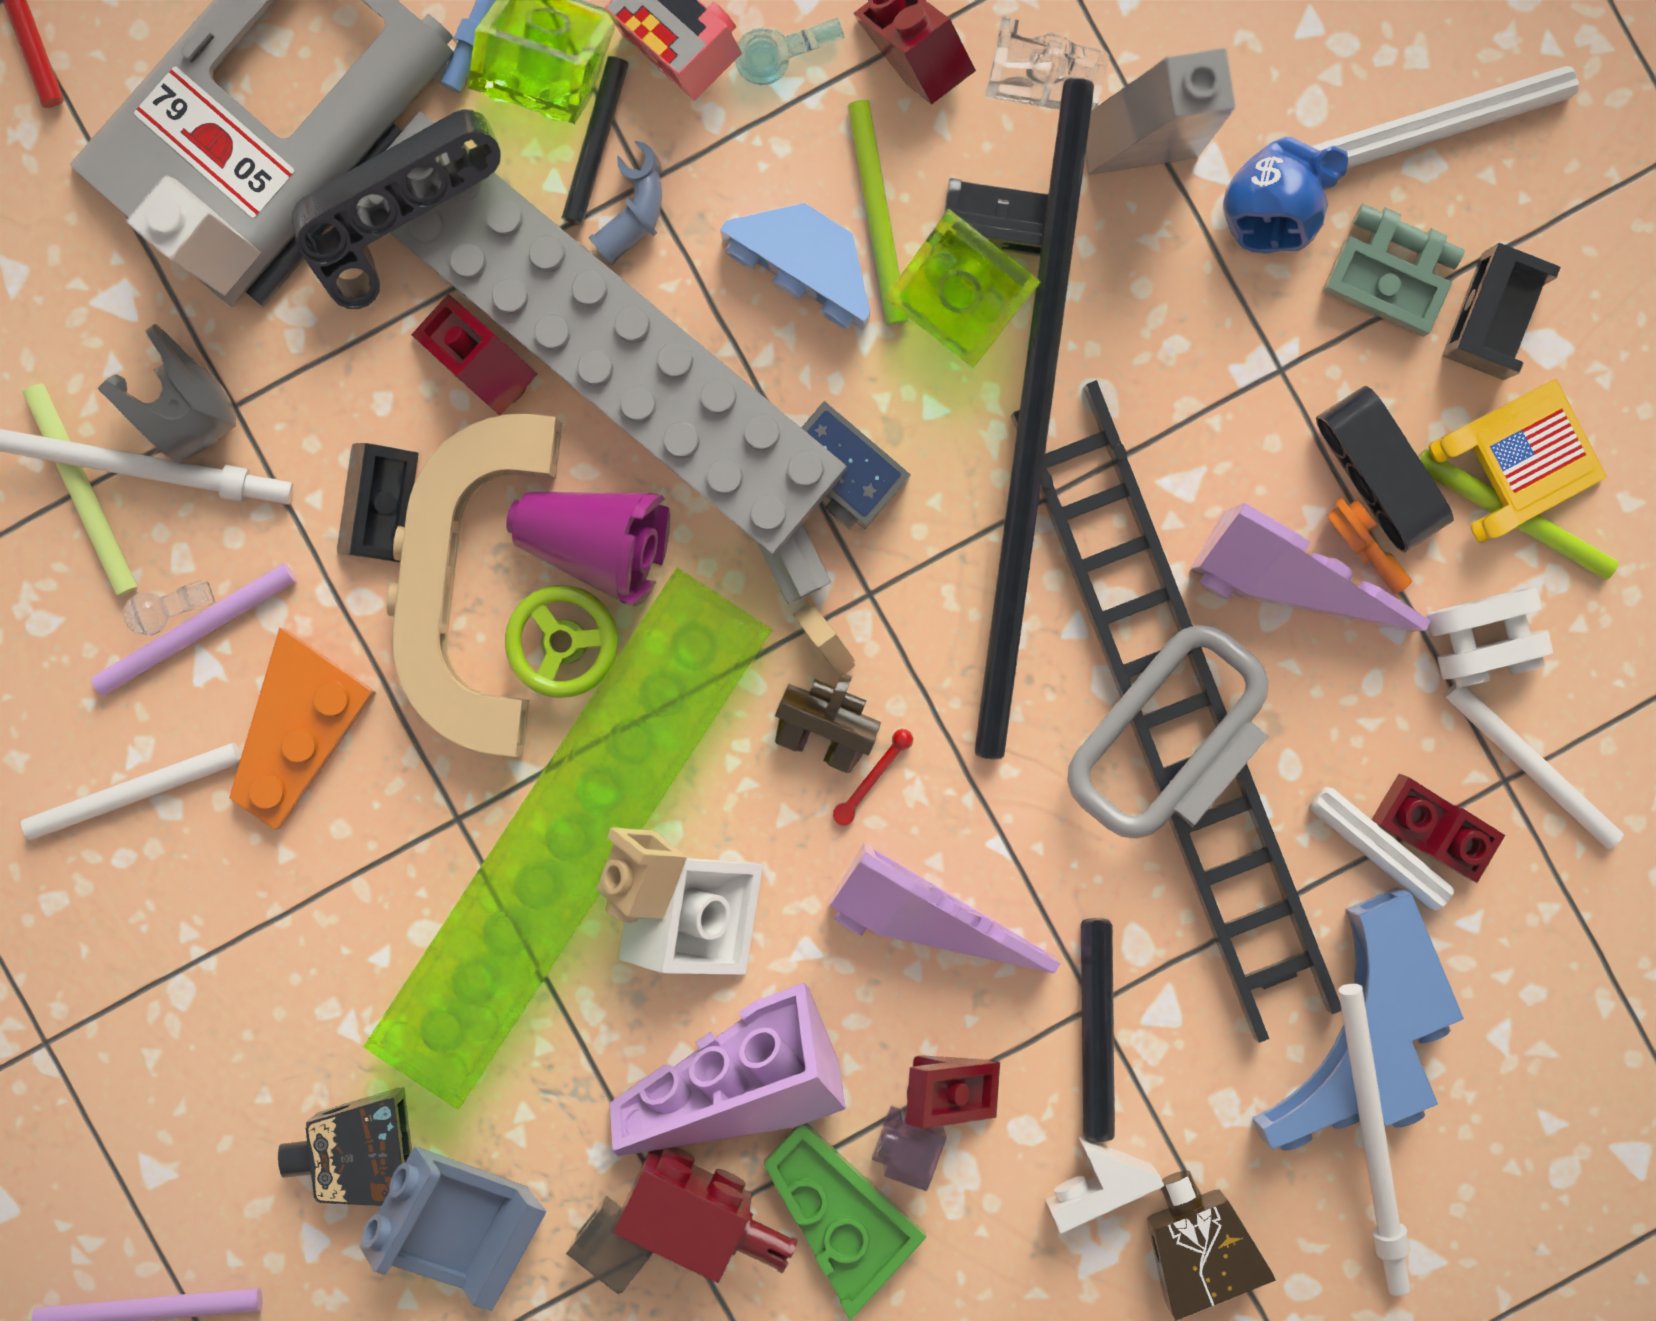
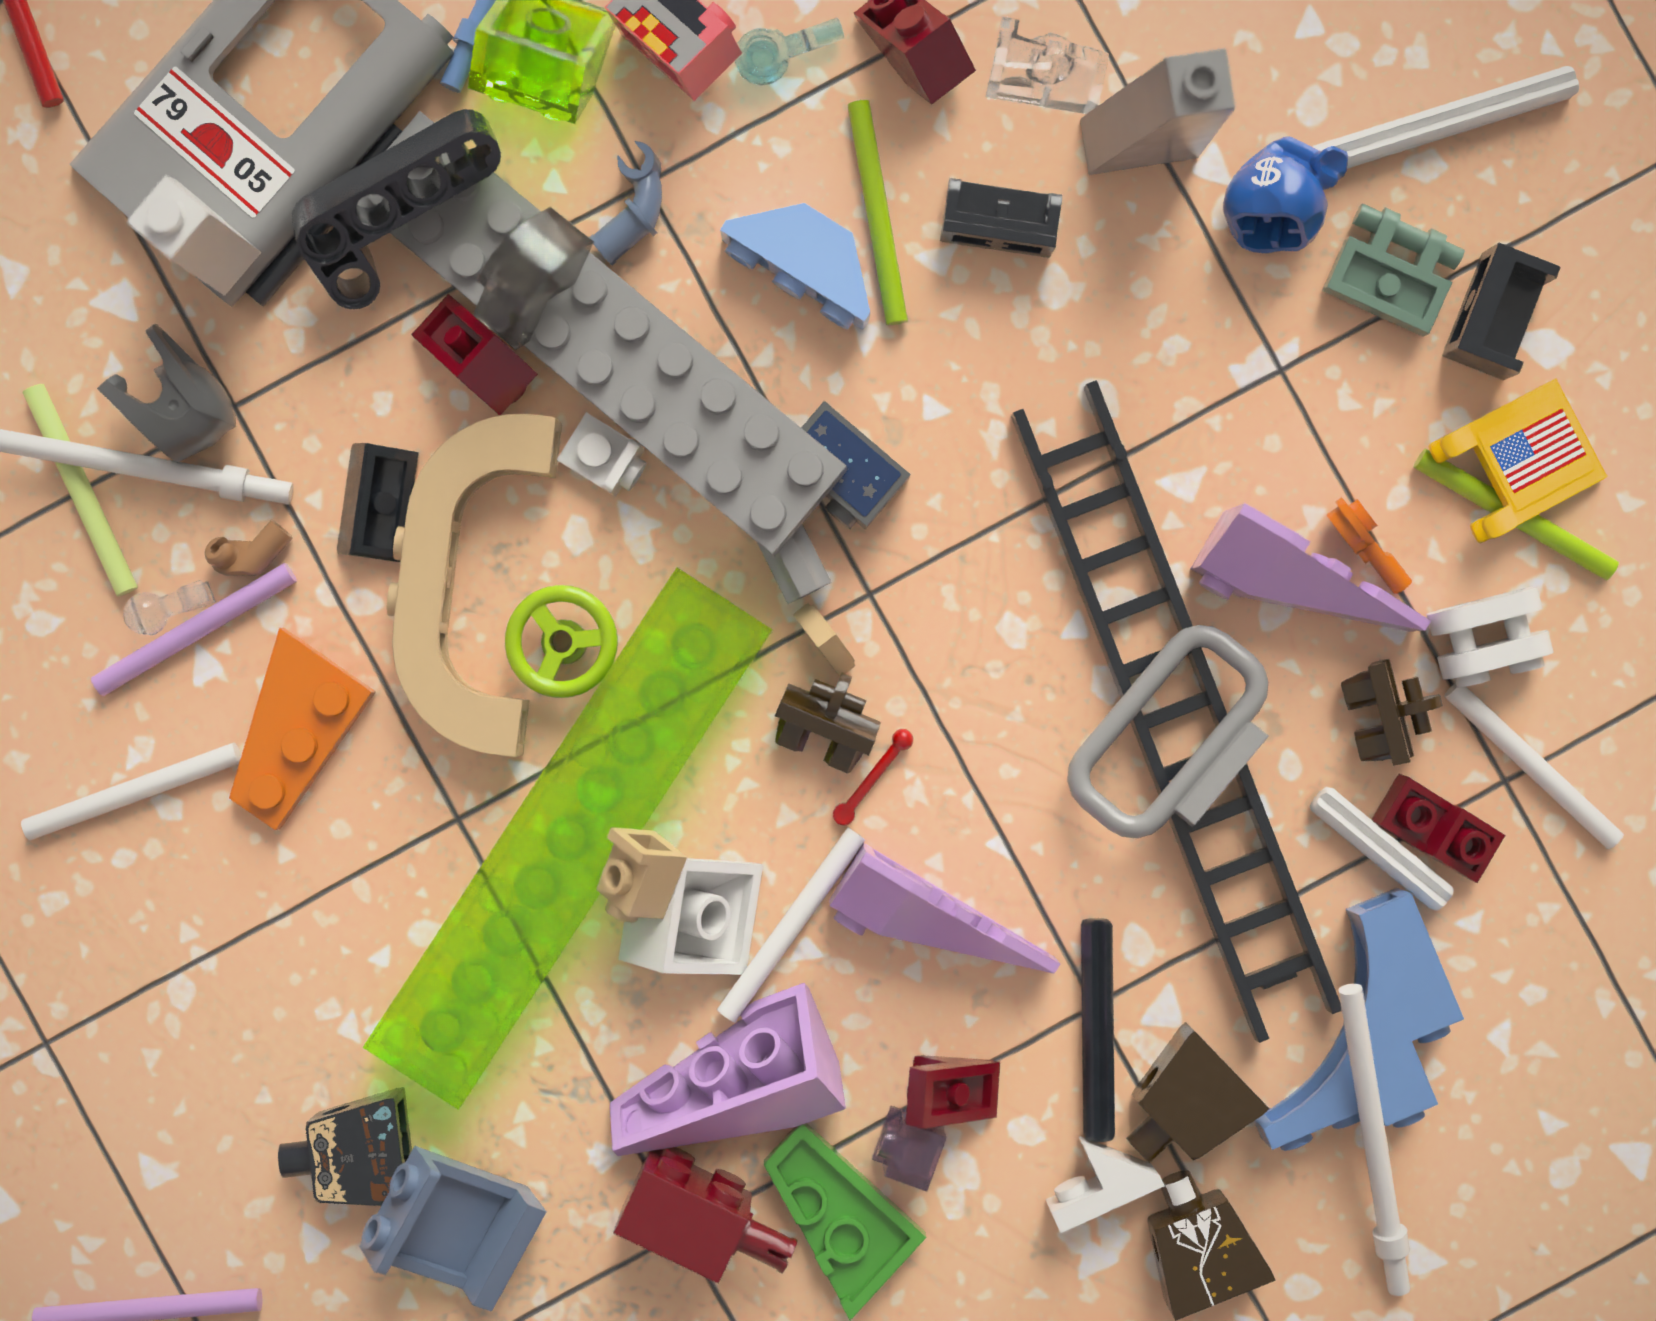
(247, 557): none -> medium nougat arm
(527, 271): none -> clear smoke brick
(595, 140): black bar -> none
(595, 537): magenta cone -> none
(603, 455): none -> white bracket
(604, 1253): clear smoke panel -> none
(791, 925): none -> white bar
(961, 288): clear neon green slope -> none
(1034, 417): black axle -> none
(1191, 1099): none -> dark brown torso
(1384, 469): black beam -> none
(1392, 737): none -> dark brown hips

